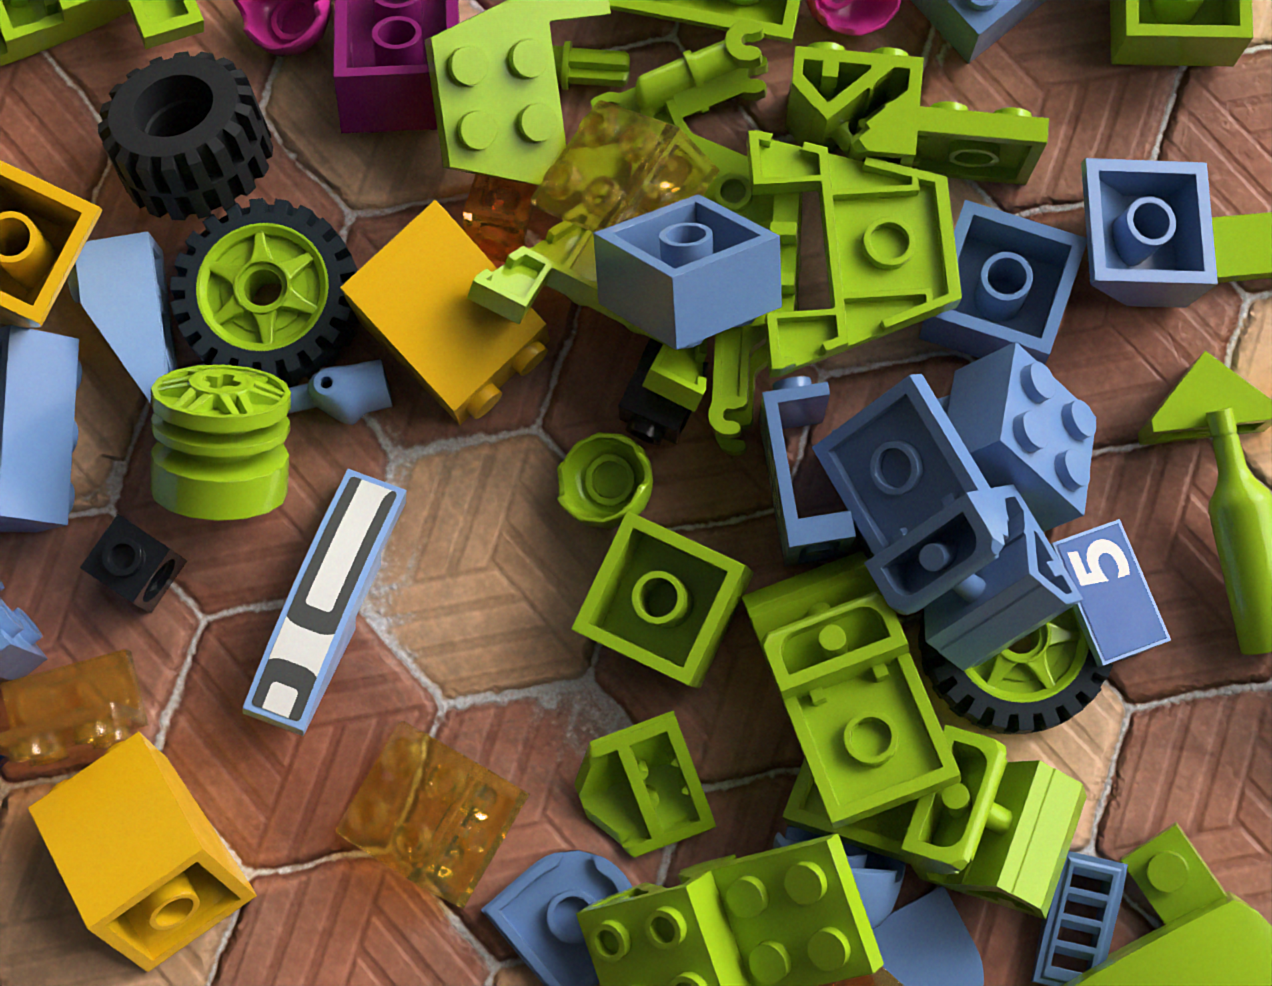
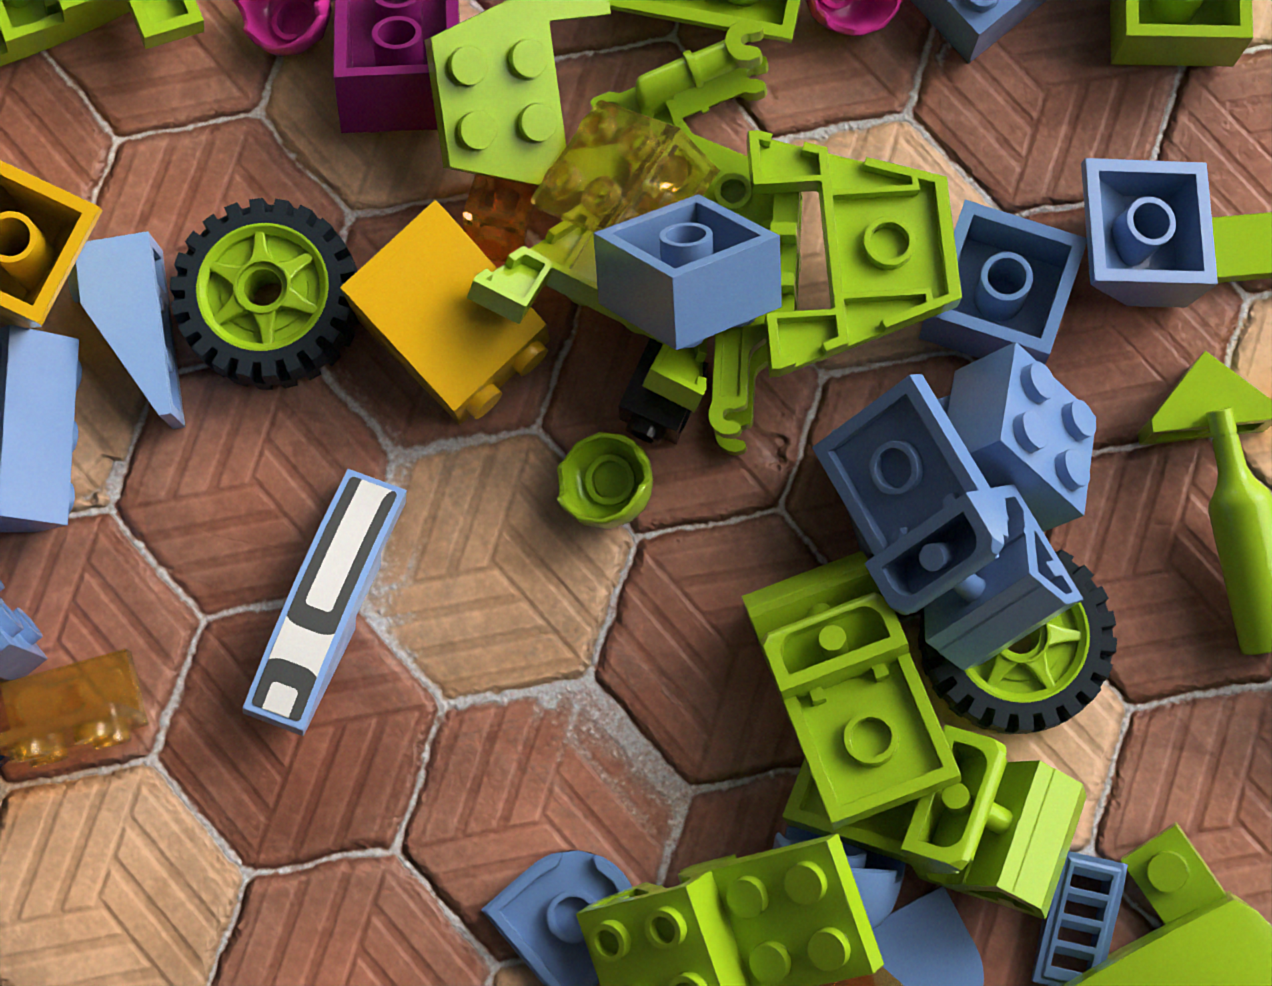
(133, 564): black brick -> none
(139, 853): yellow slope -> none
(186, 135): black tyre -> none
(220, 442): lime wheel -> none
(345, 391): medium blue piece -> none
(431, 814): clear yellow bracket -> none
(590, 66): lime axle -> none
(644, 786): lime slope -> none
(663, 600): lime brick -> none
(808, 539): medium blue panel -> none
(874, 111): lime piece -> none
(1117, 603): panel -> none

